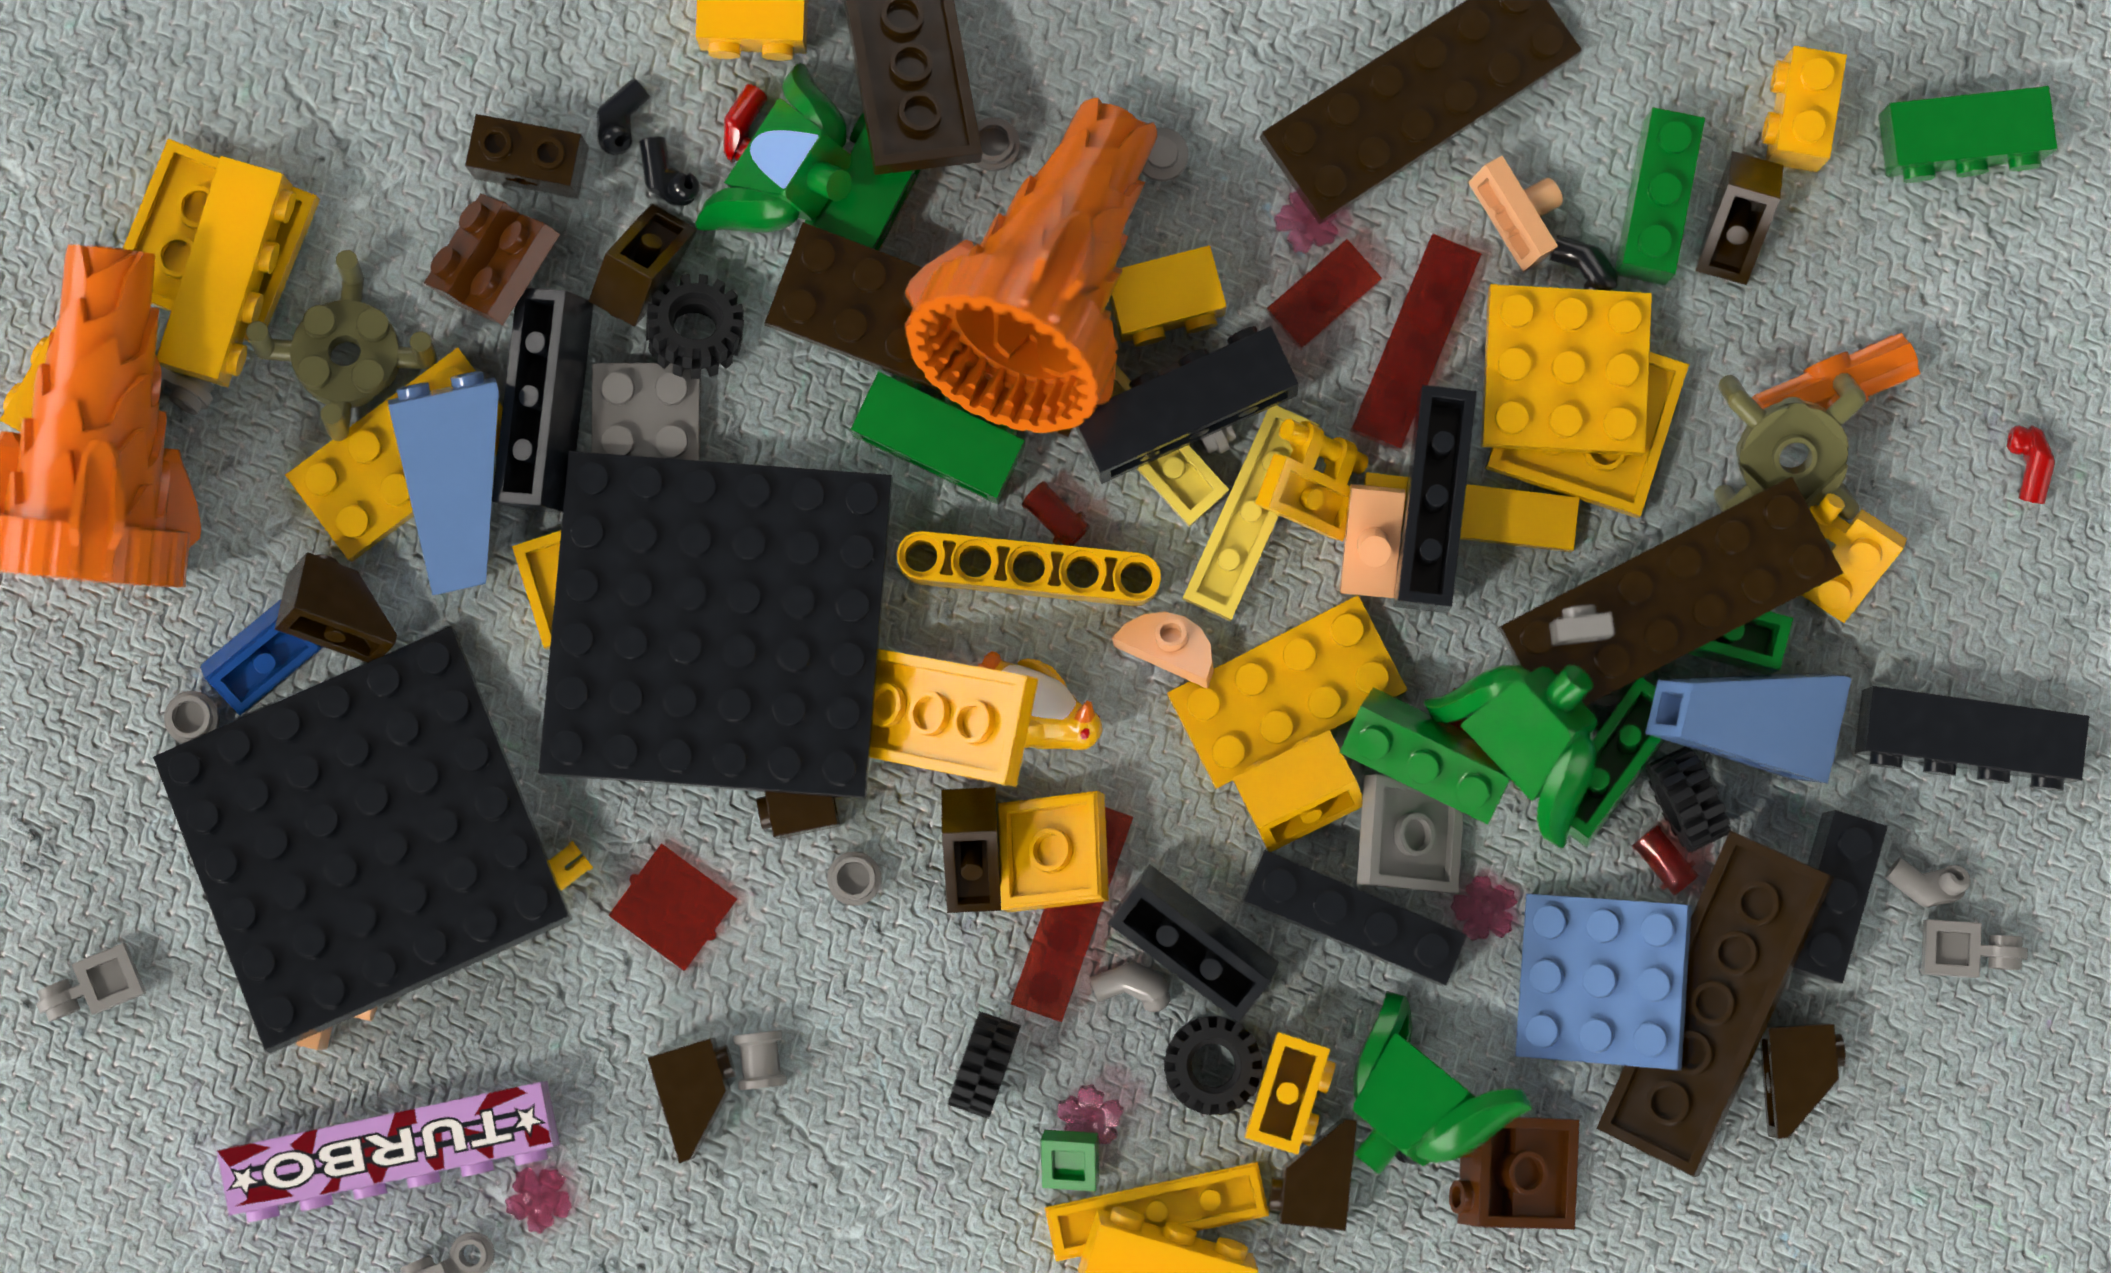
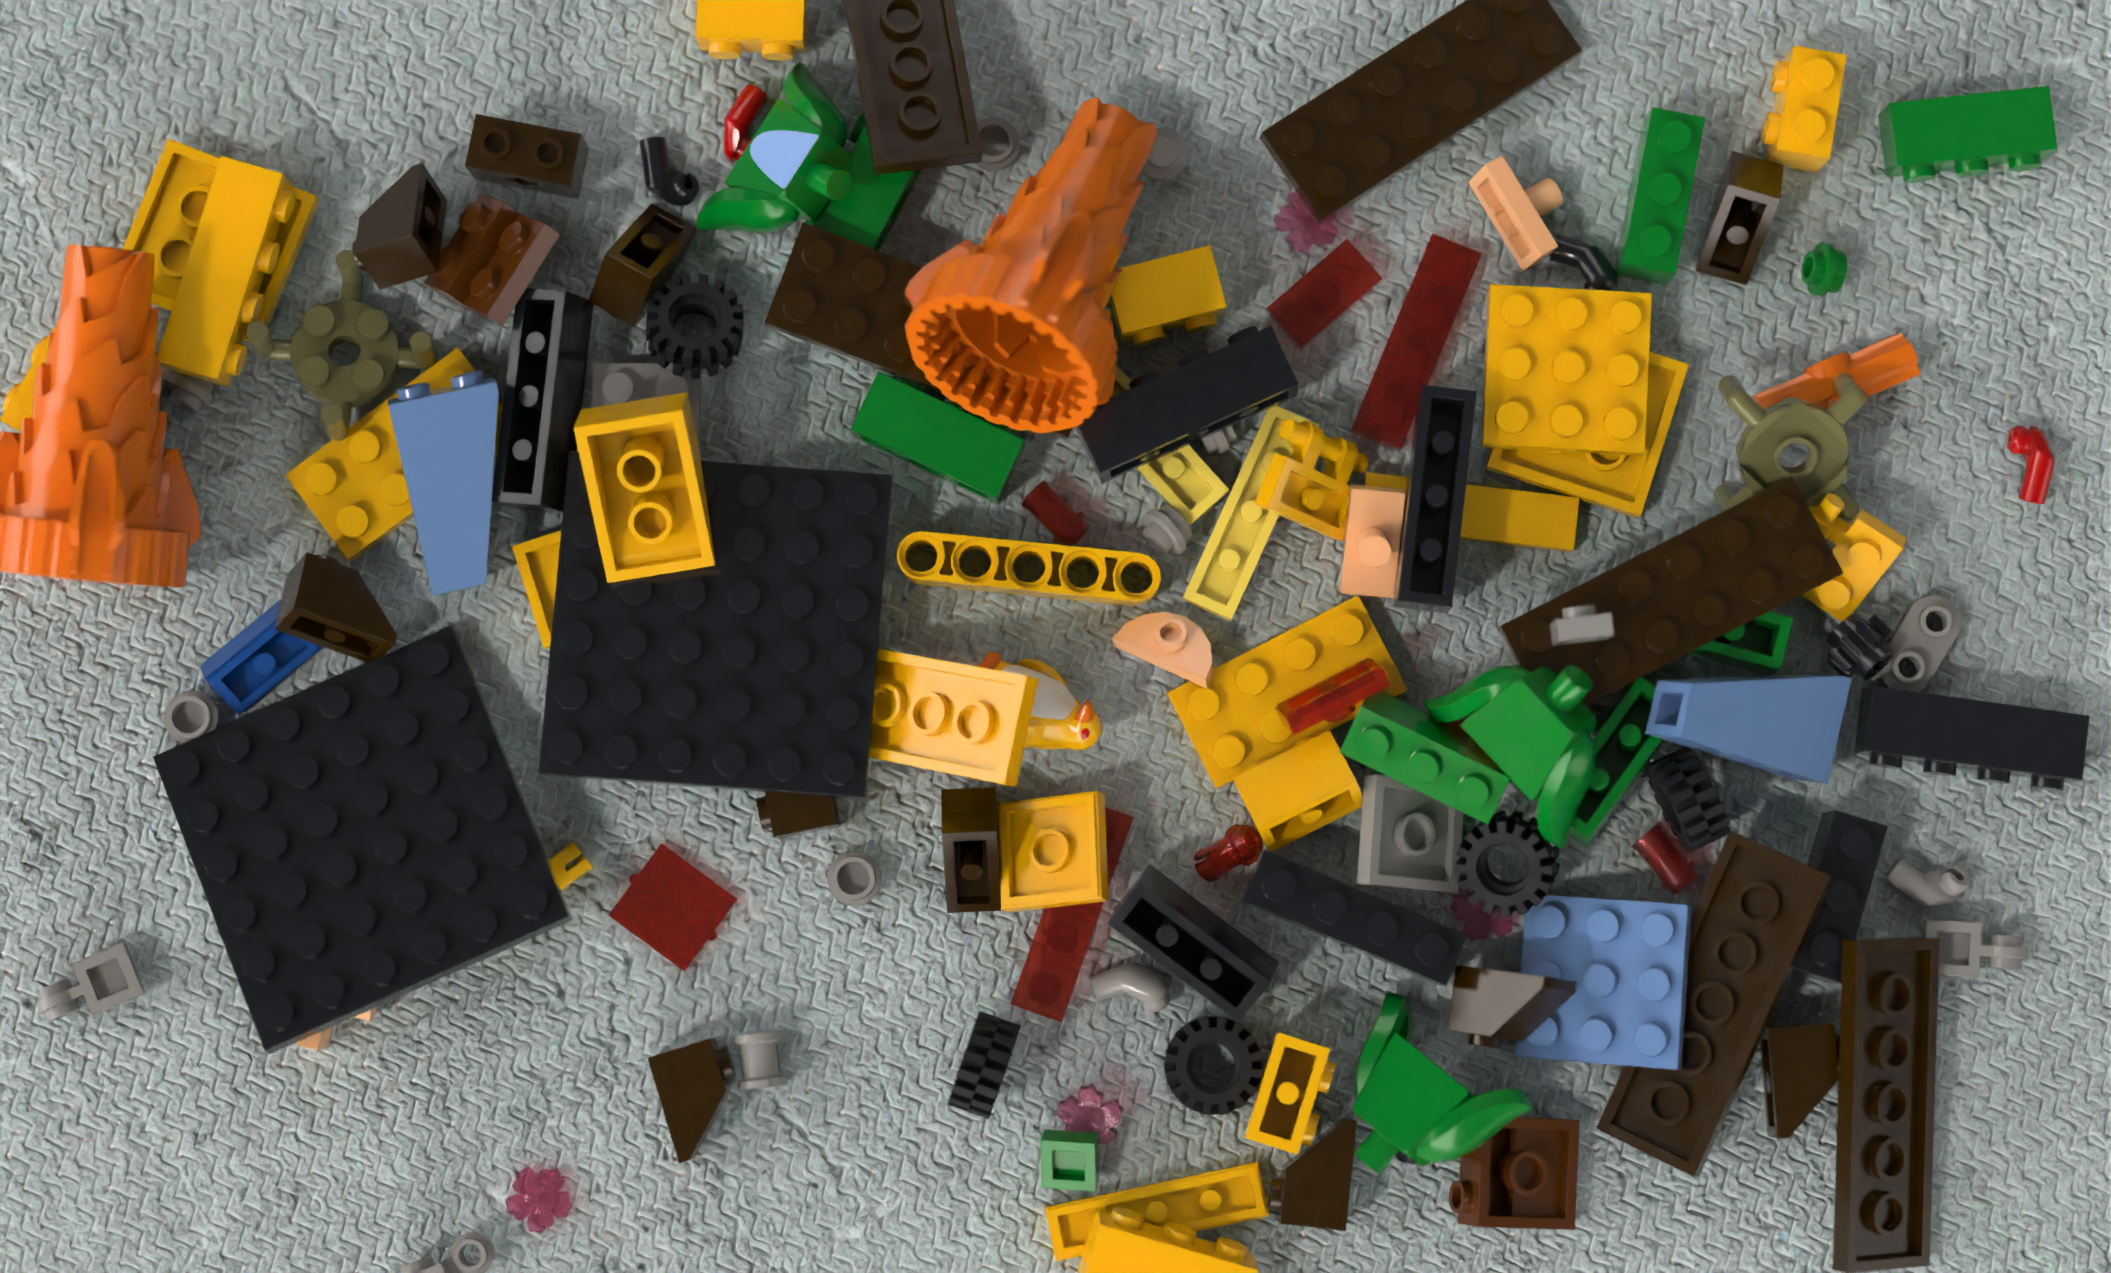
(387, 1149): brick -> none
(402, 230): none -> dark brown slope
(615, 117): black arm -> none
(645, 486): none -> yellow slope
(1166, 530): none -> light grey plate
(1237, 848): none -> clear red pin
(1332, 697): none -> clear red plate
(1485, 886): none -> black tyre
(1503, 1003): none -> dark brown slope
(1824, 269): none -> green plate
(1860, 646): none -> black gear
(1886, 1103): none -> dark brown plate
(1919, 644): none -> light grey plate

